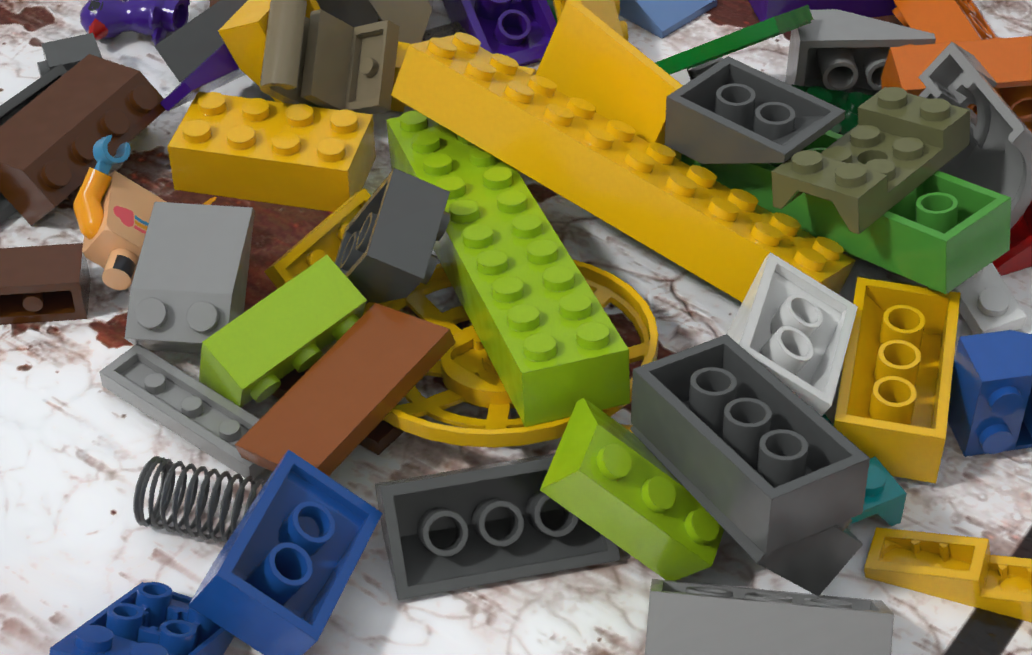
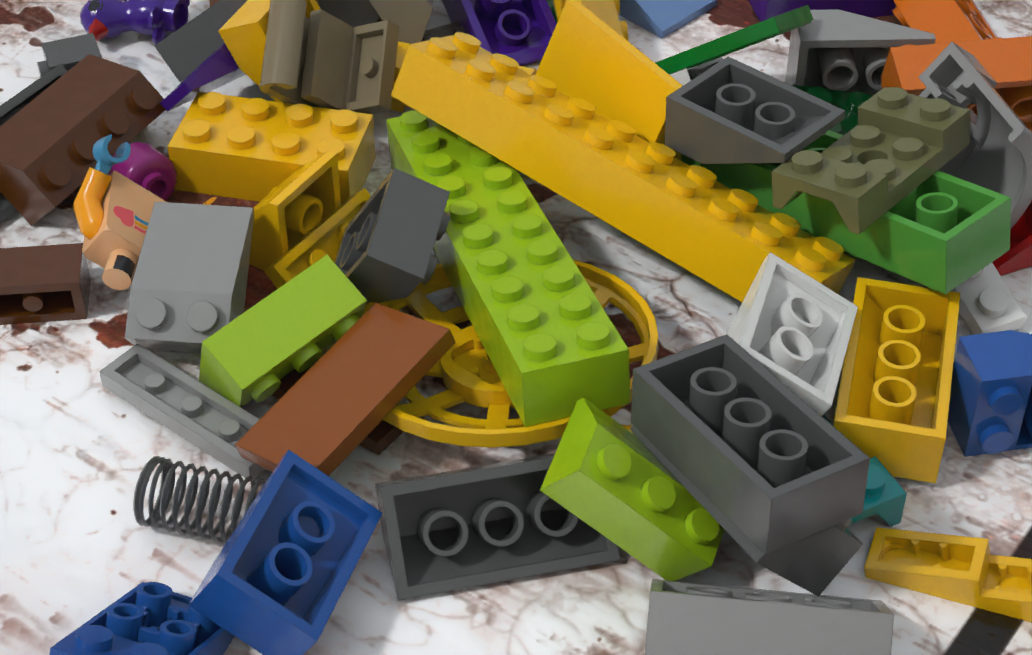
(149, 169): none -> magenta head
(294, 209): none -> yellow slope

